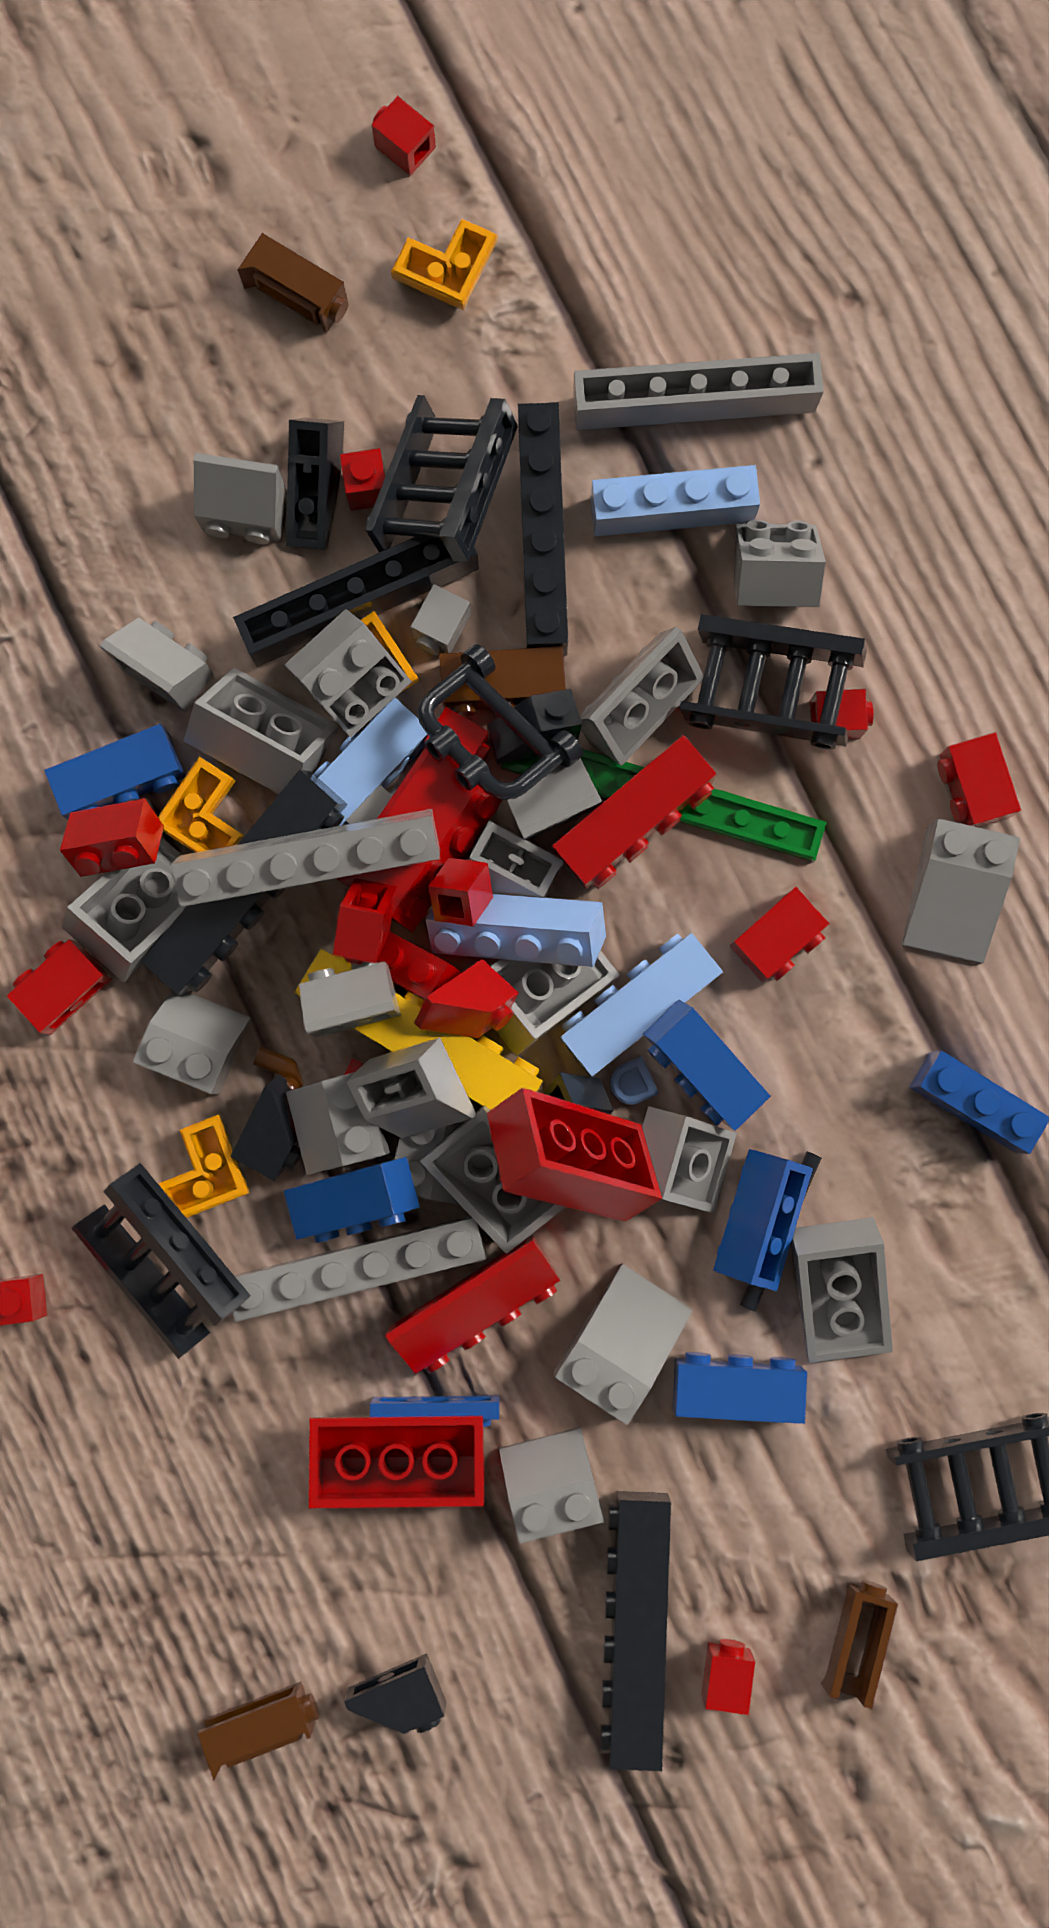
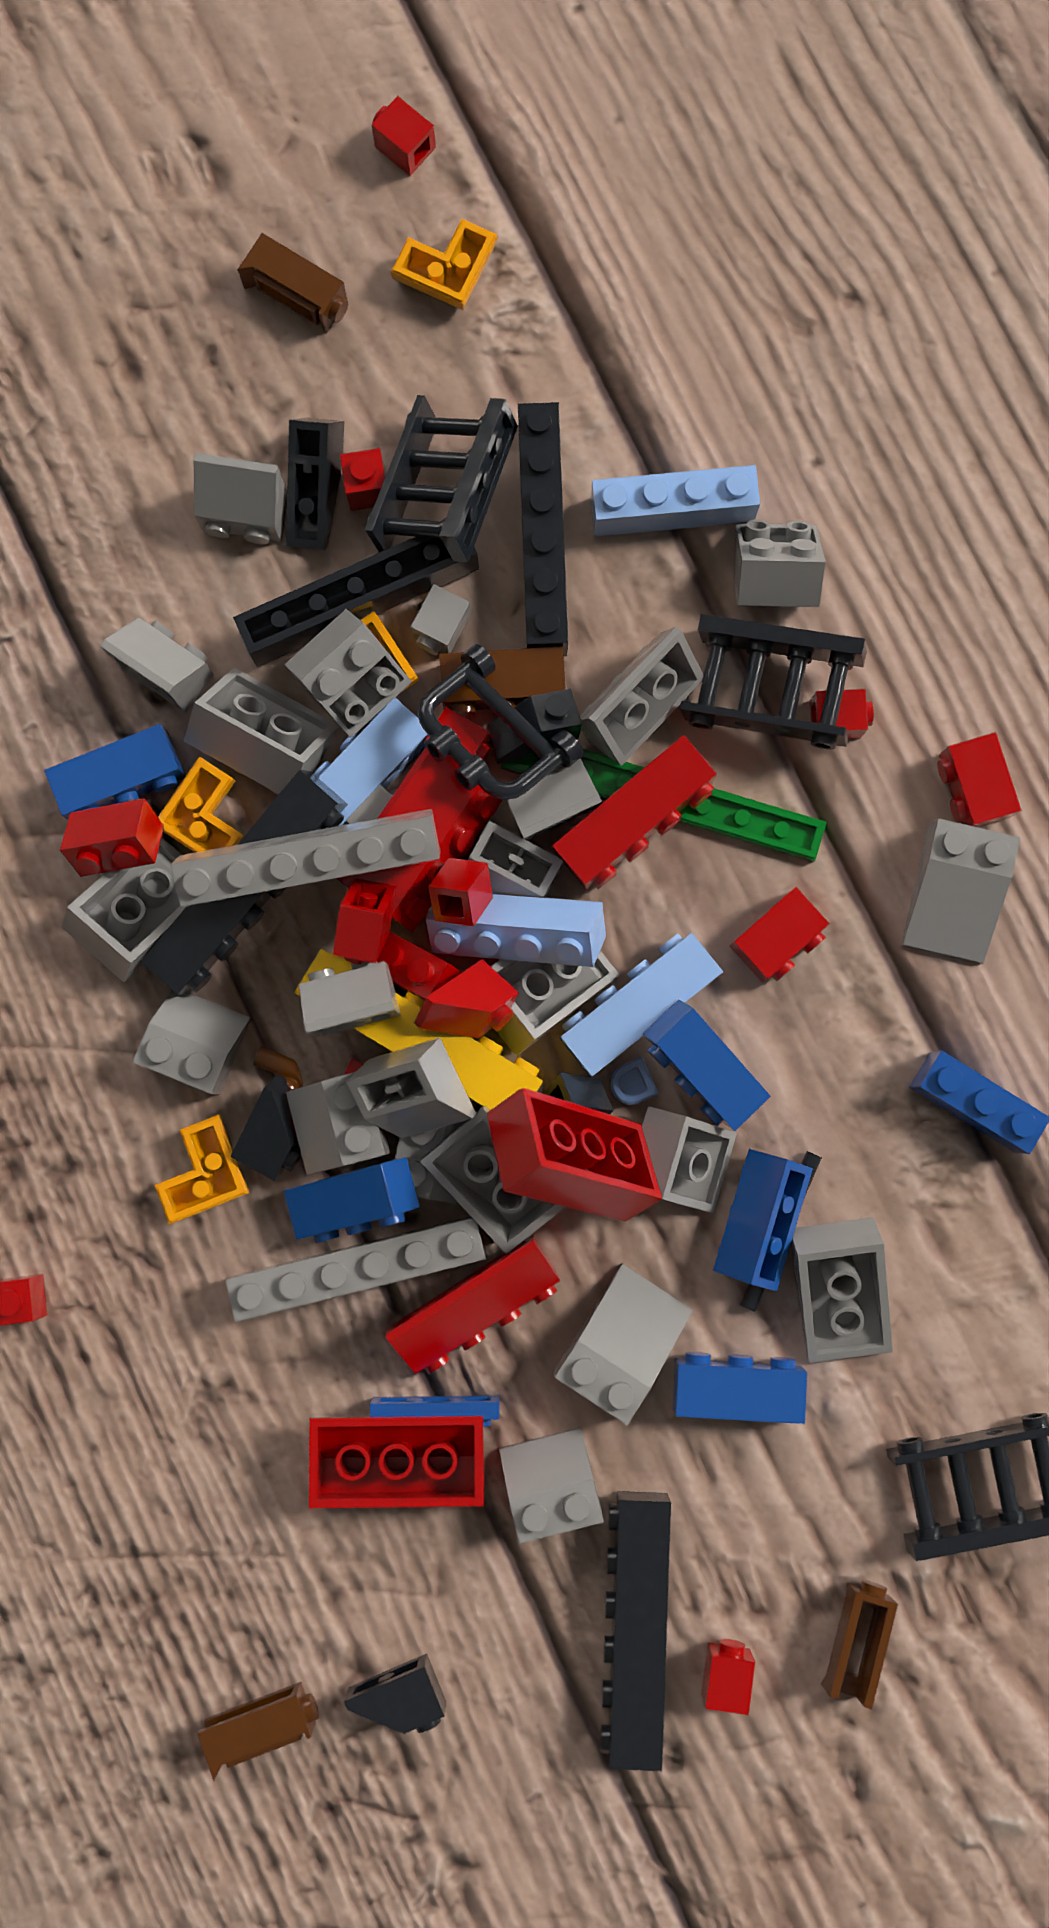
(58, 986): red brick -> none
(176, 1245): black fence -> none
(697, 391): light grey brick -> none

